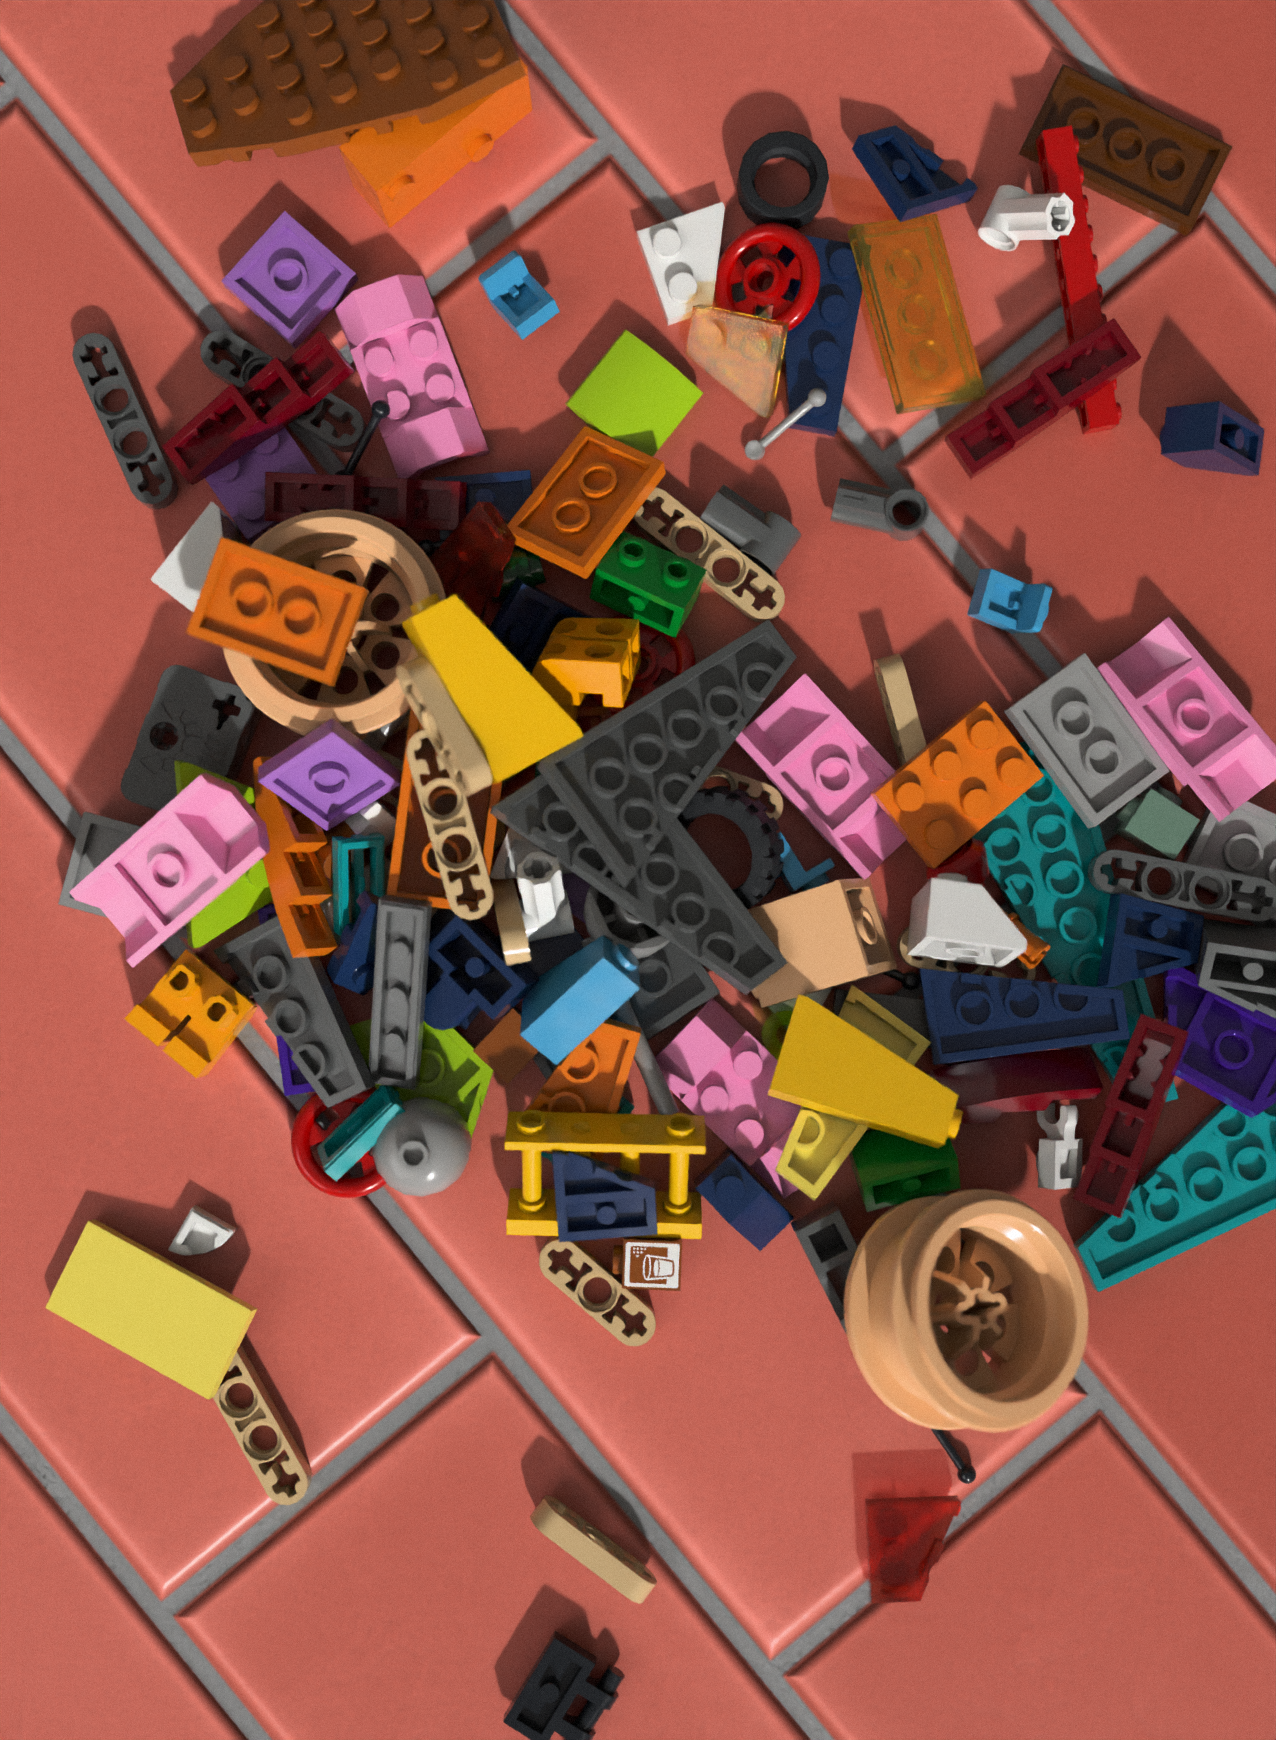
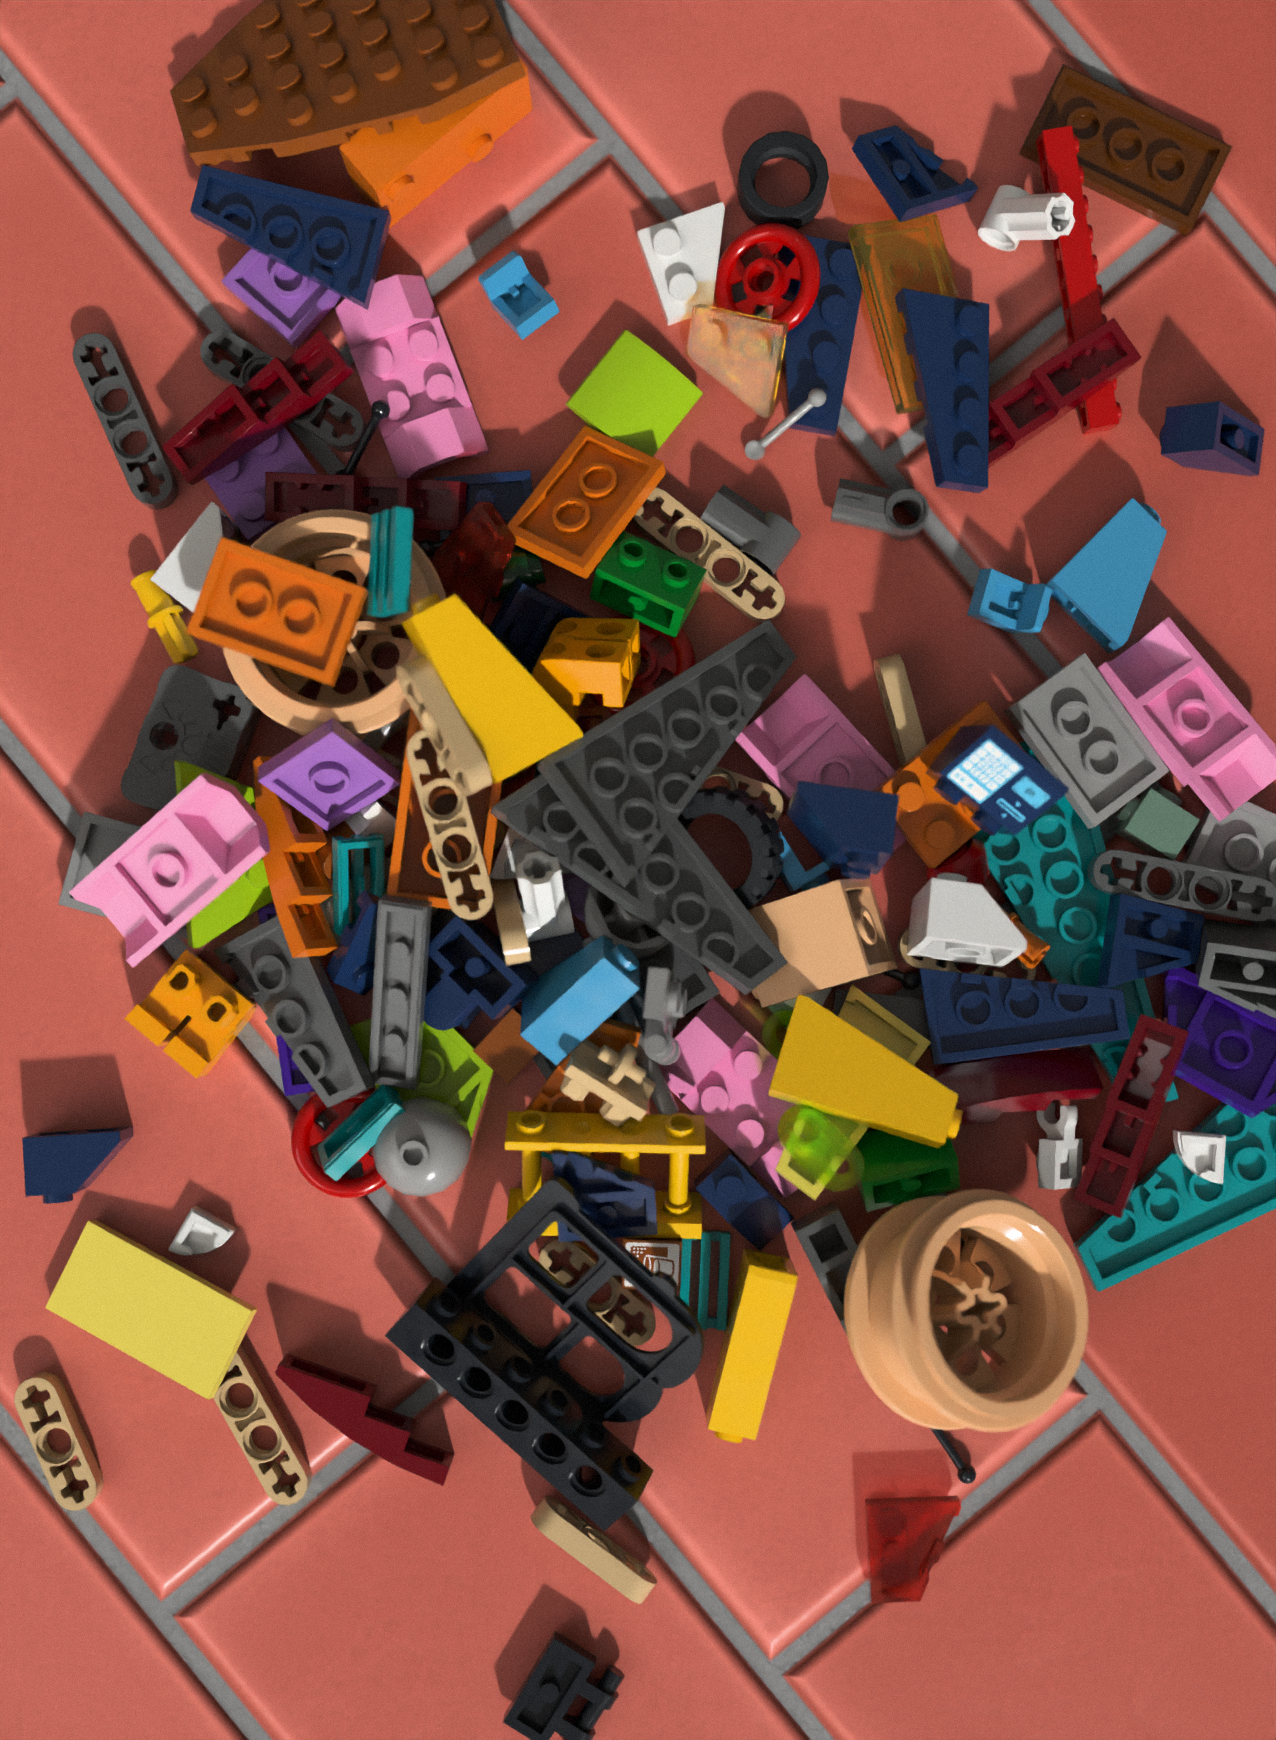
(69, 1160): none -> dark blue slope
(85, 1468): none -> tan beam
(165, 618): none -> yellow axle
(304, 230): none -> dark blue wing
(348, 1407): none -> dark red slope
(390, 562): none -> teal tile
(520, 1404): none -> black brick
(610, 1077): none -> tan hips
(644, 1371): none -> black window
(663, 1004): none -> light grey plate
(720, 1320): none -> teal tile
(750, 1344): none -> yellow slope
(818, 1149): none -> clear neon green plate
(846, 826): none -> dark blue slope
(952, 372): none -> dark blue wing
(994, 780): none -> dark blue slope
(1111, 574): none -> dark azure slope
(1202, 1153): none -> white tile

